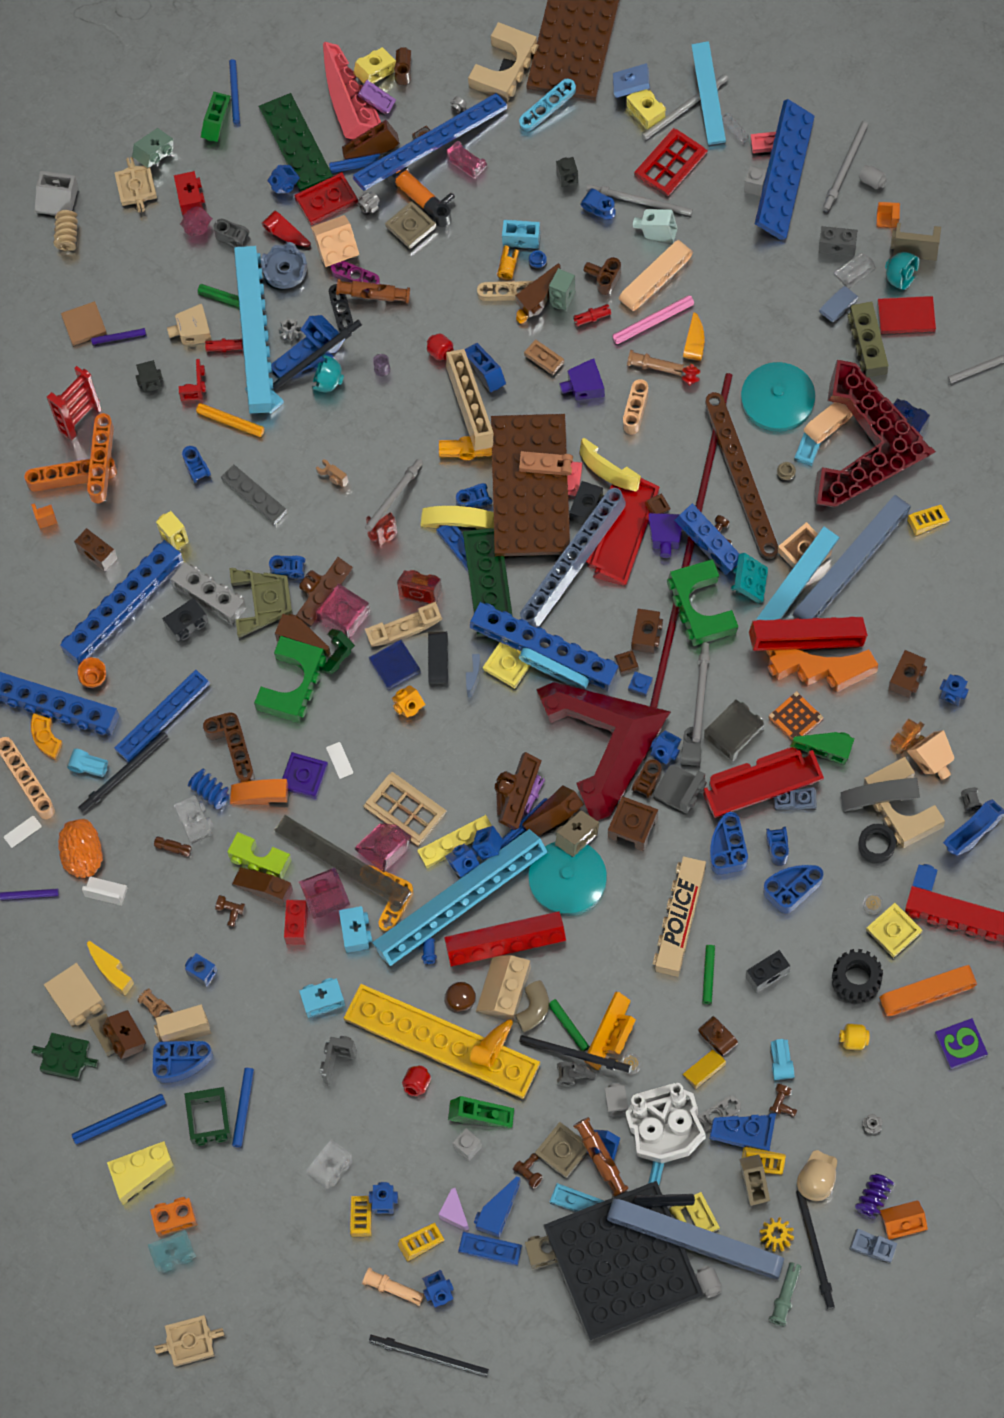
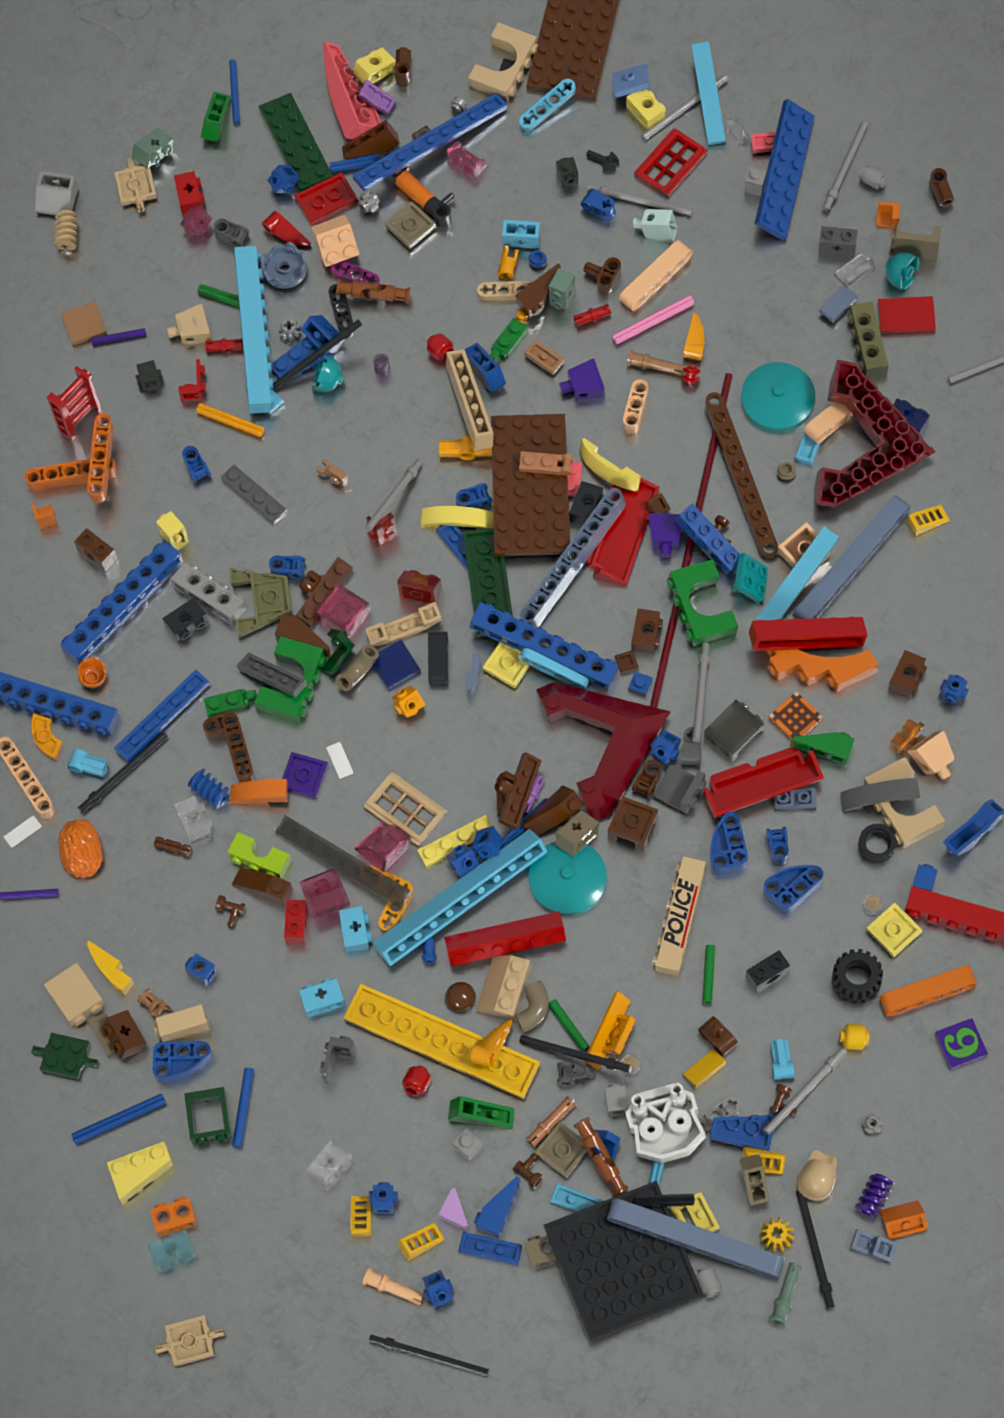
(105, 891): white panel -> none
(229, 702): none -> green hinge
(271, 674): none -> dark grey plate
(357, 668): none -> dark tan cylinder
(508, 339): none -> green hinge
(544, 1128): none -> nougat pin
(604, 159): none -> black bar
(830, 1064): none -> light grey bar
(941, 188): none -> reddish brown piece
(971, 799): dark grey bush -> none

